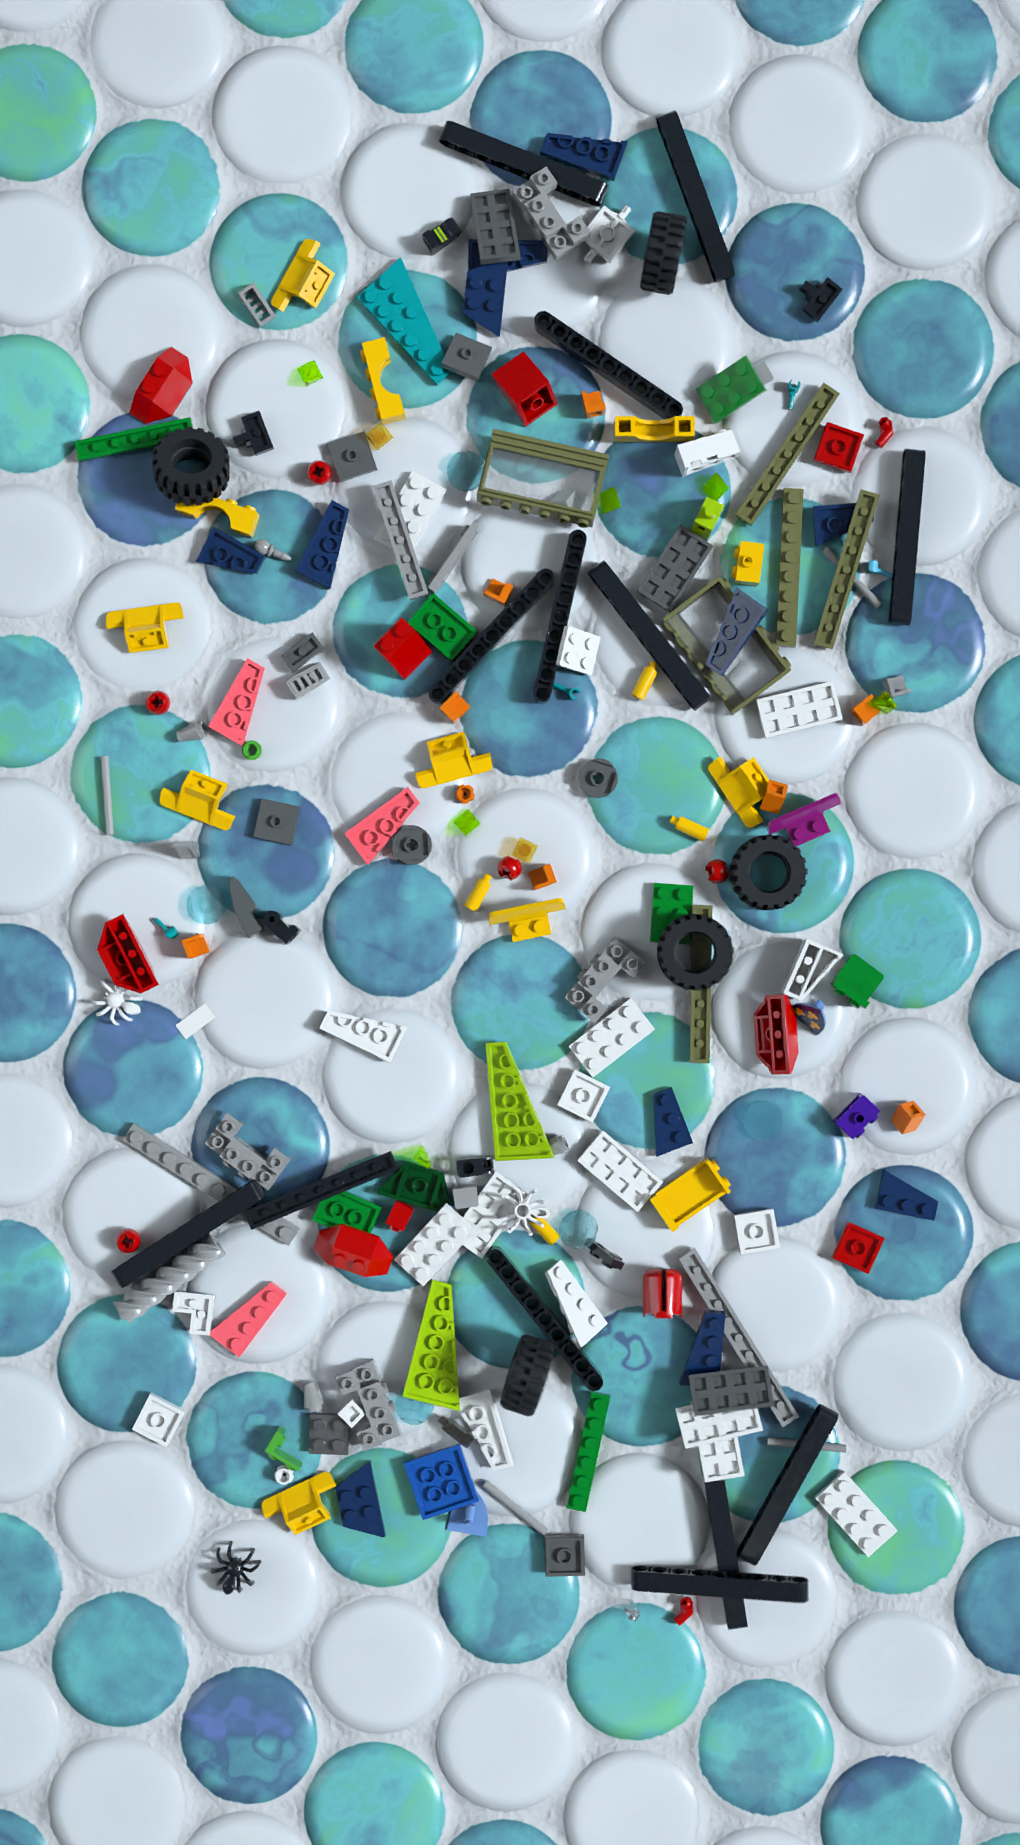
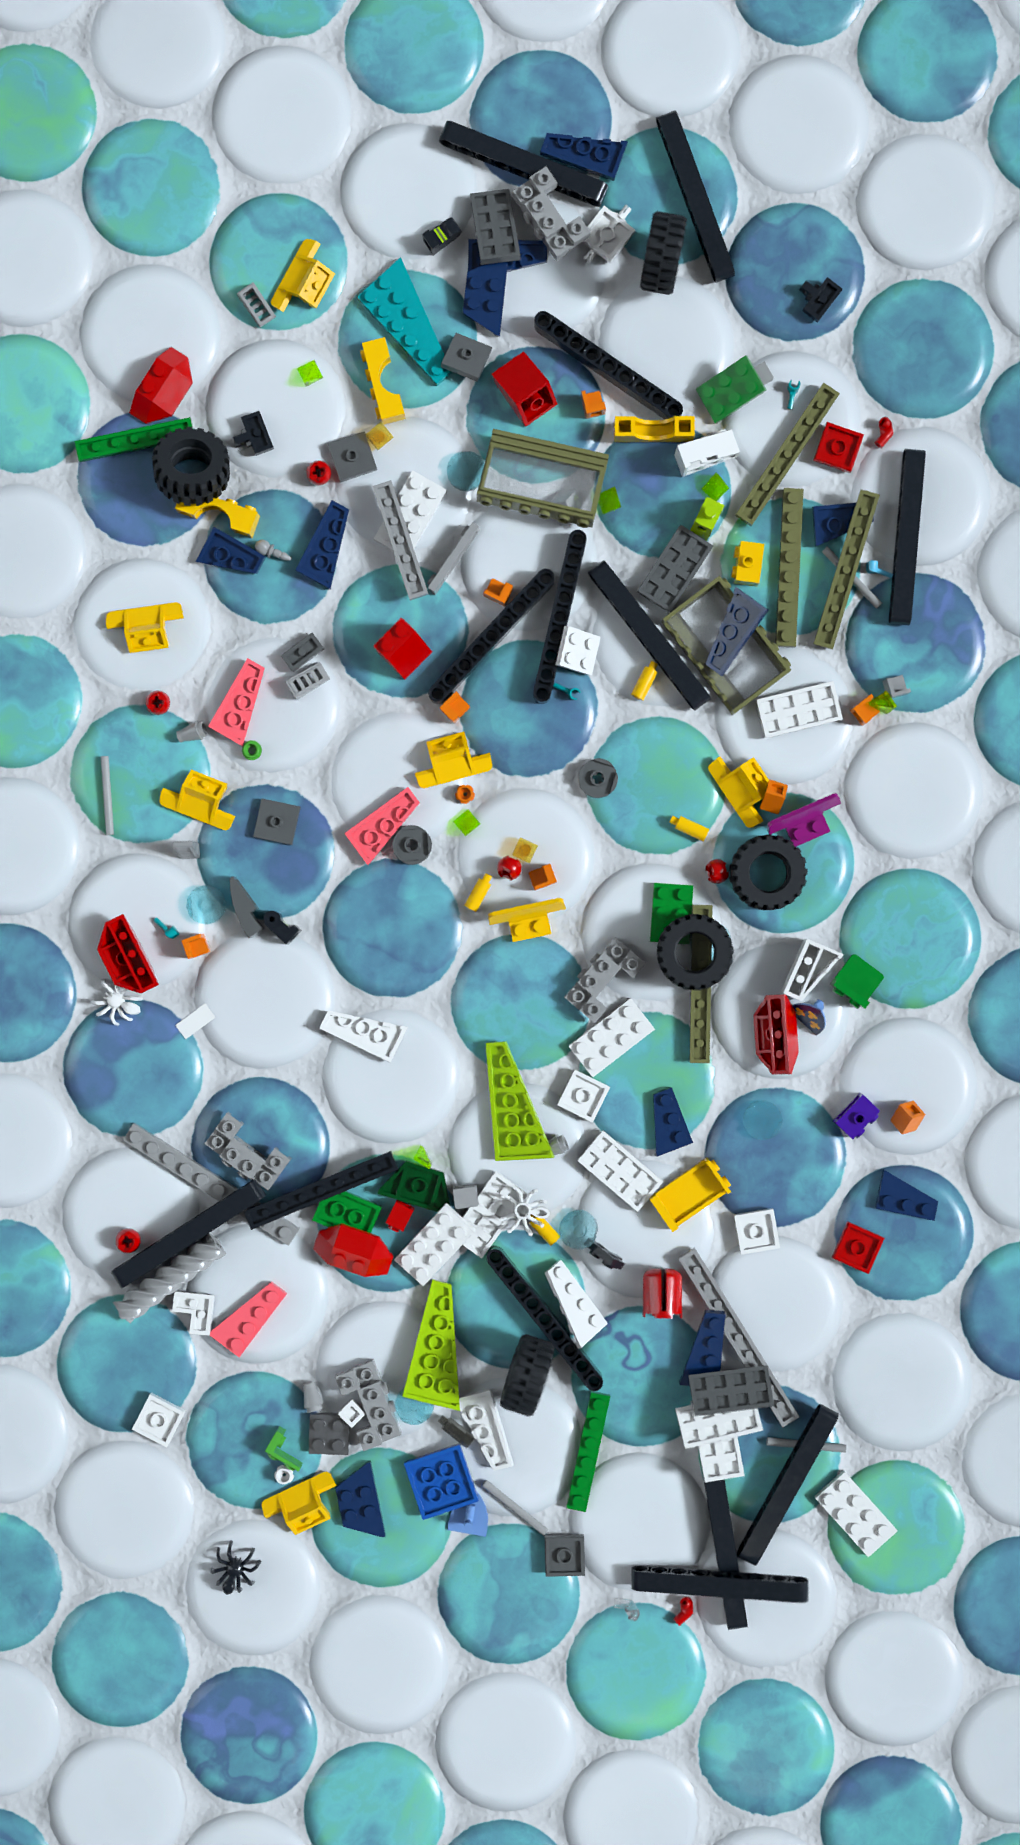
(442, 627): green plate -> none
(474, 1166): black leg -> none

